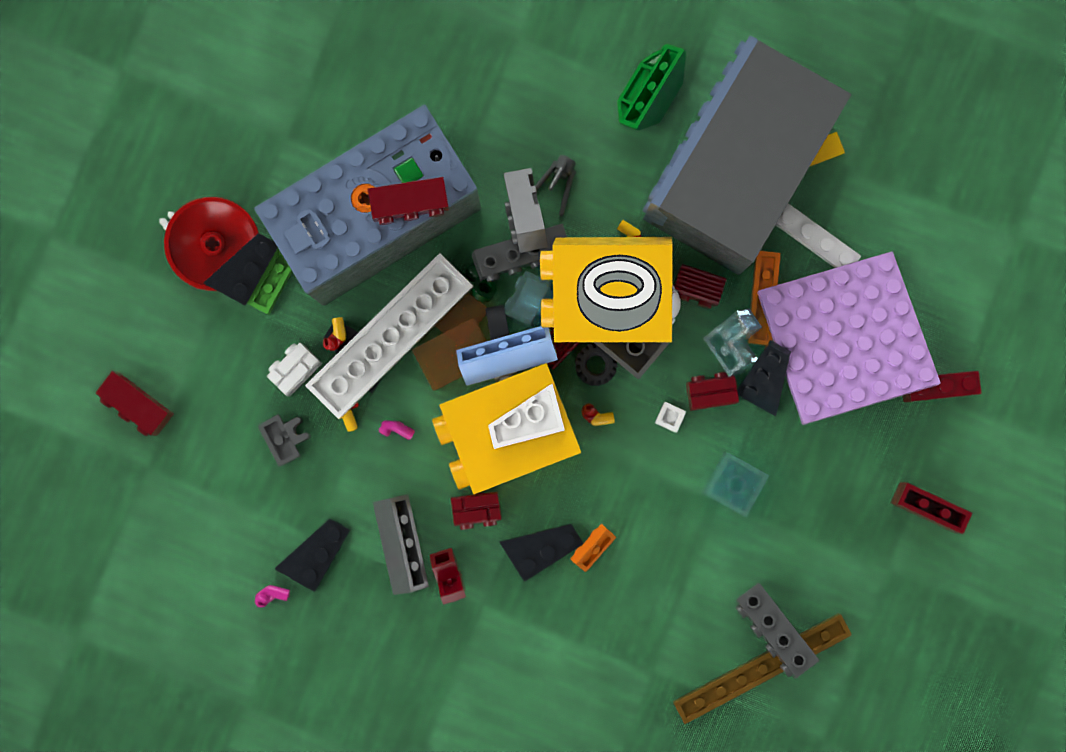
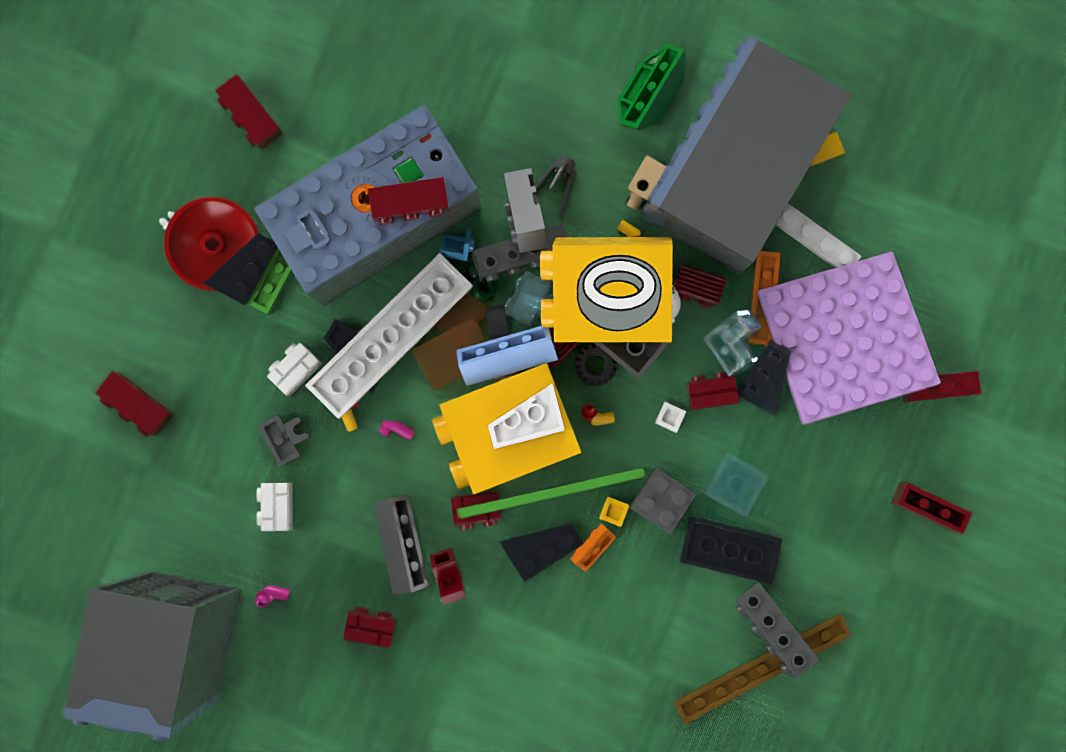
(151, 653): none -> dark grey piece
(247, 112): none -> dark red brick
(276, 506): none -> white brick
(315, 555): black wing -> none
(337, 337): arm -> none
(370, 627): none -> dark red brick
(457, 247): none -> dark azure bracket
(550, 493): none -> bright green tile
(614, 511): none -> yellow plate
(649, 172): none -> tan torso
(662, 500): none -> flat silver brick
(730, 550): none -> black plate

